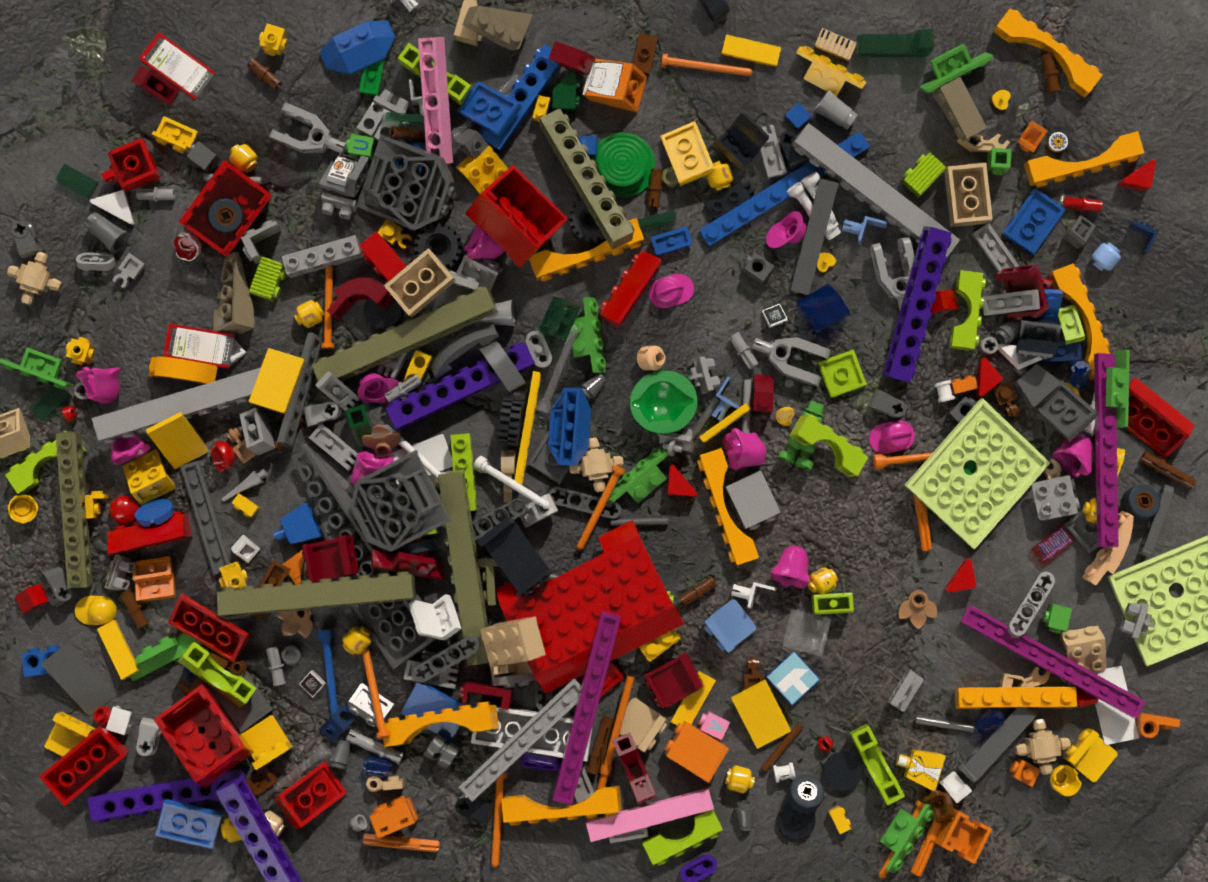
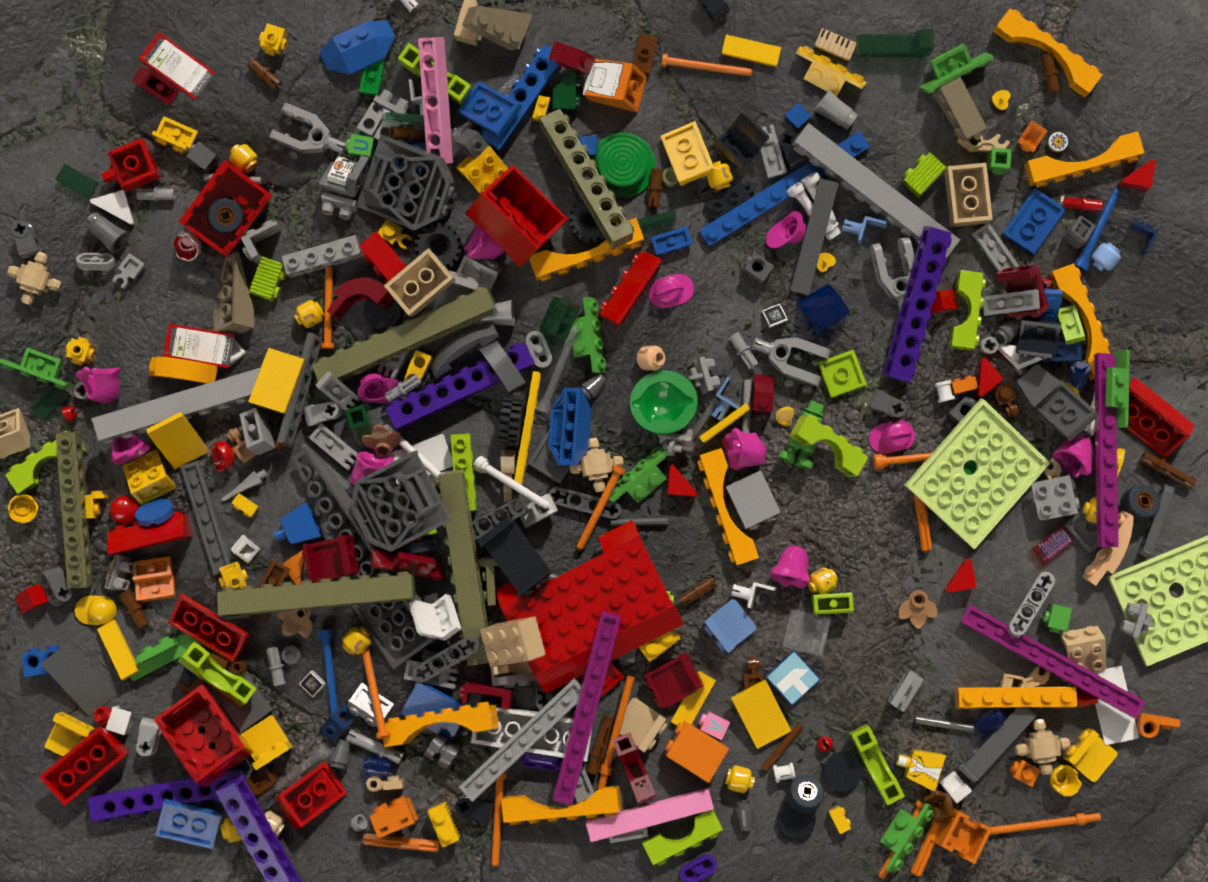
(443, 824): none -> yellow brick
(1079, 819): none -> orange bar
(1082, 261): none -> blue piece

